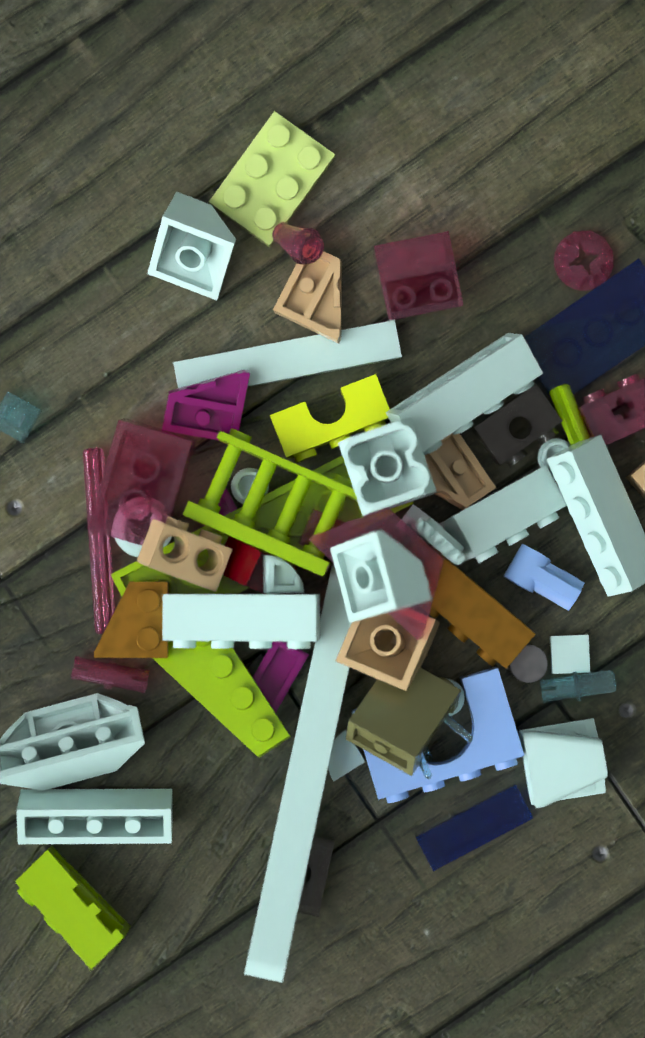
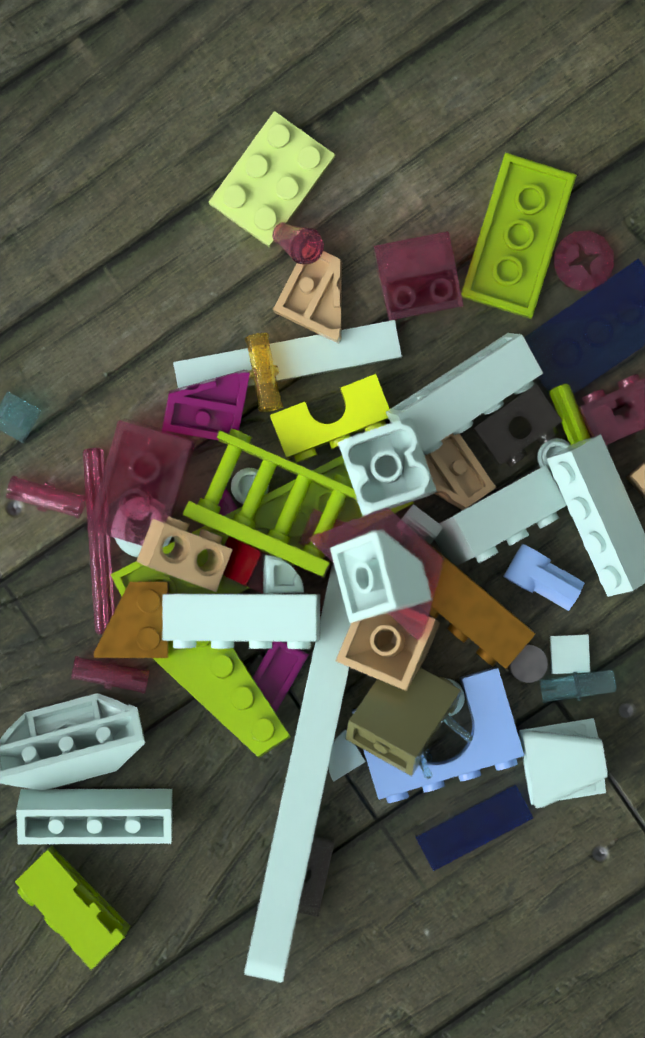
(46, 497): none -> clear pink pin
(192, 247): light aqua slope -> none
(263, 372): none -> clear yellow pin
(440, 540): light aqua gear -> none
(518, 235): none -> lime tile

